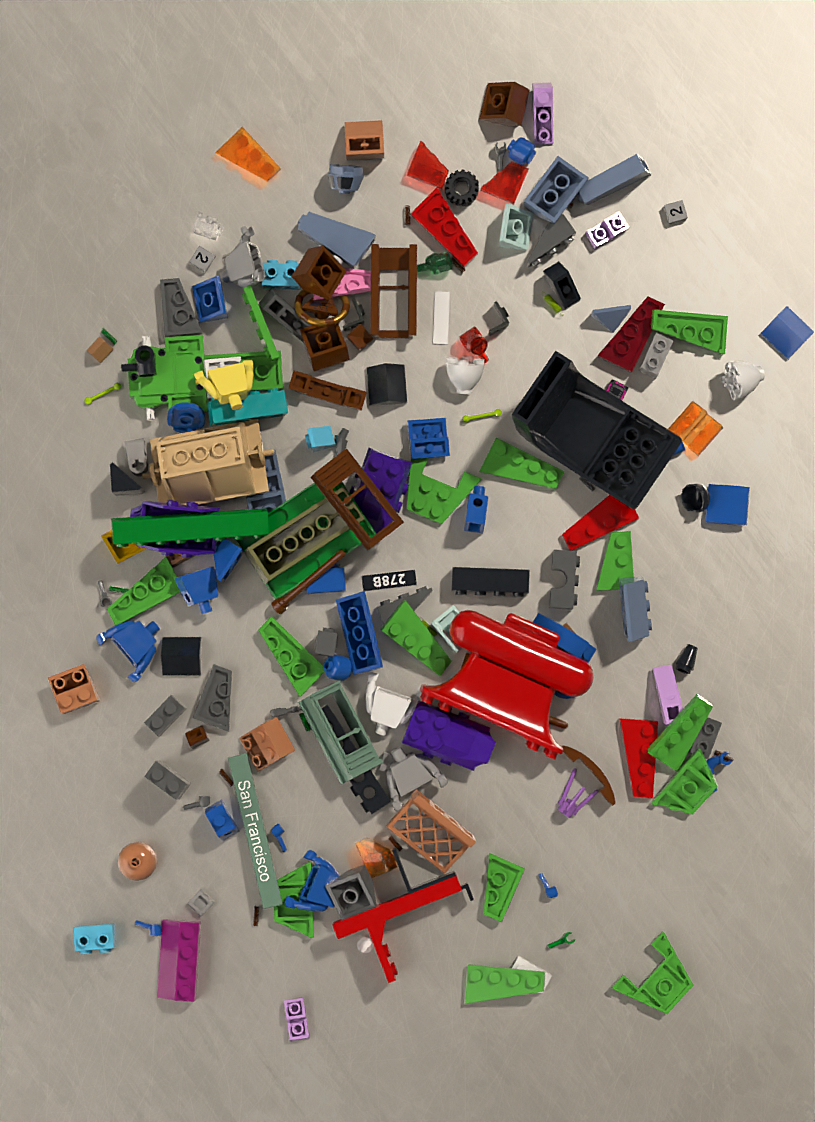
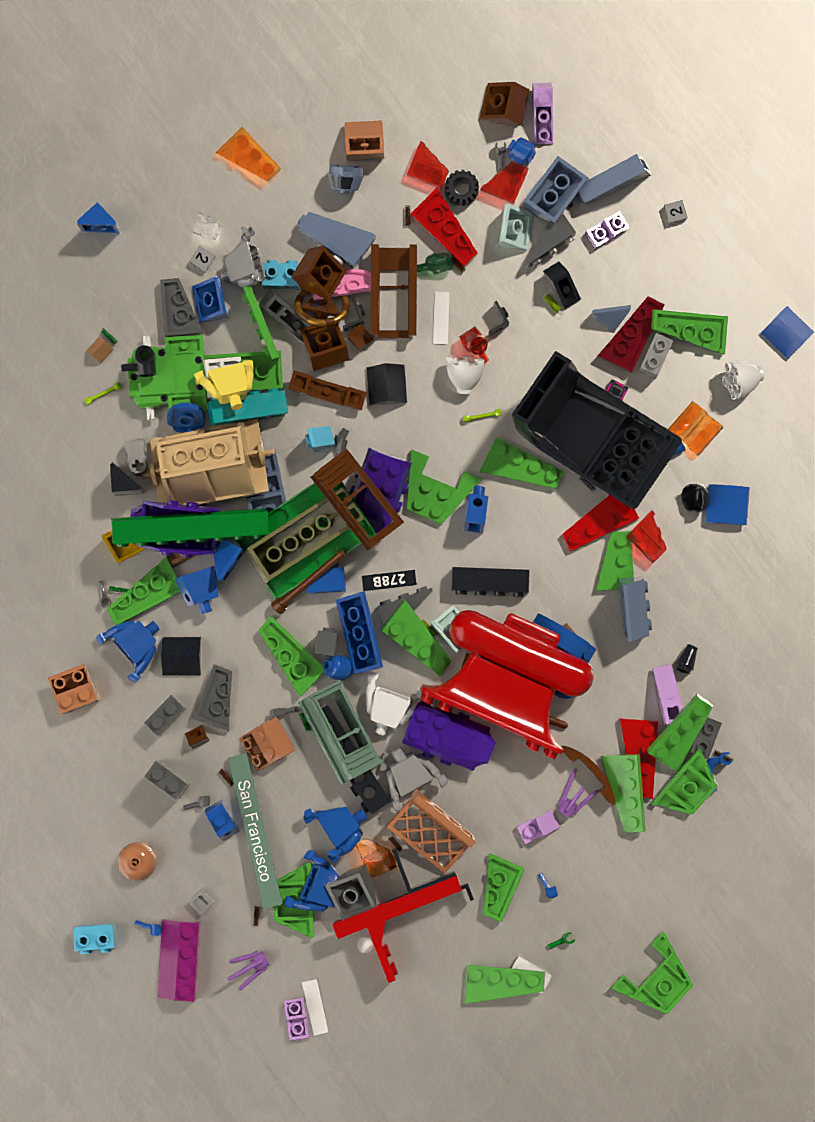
(97, 221): none -> blue slope
(258, 962): none -> medium lavender plant
(277, 830): blue hand -> none
(315, 1007): none -> white sticker
(340, 827): none -> blue torso
(428, 438): blue slope -> none
(538, 827): none -> lavender slope
(566, 562): dark grey arch -> none
(626, 783): none -> bright green wing
(648, 538): none -> clear red wing

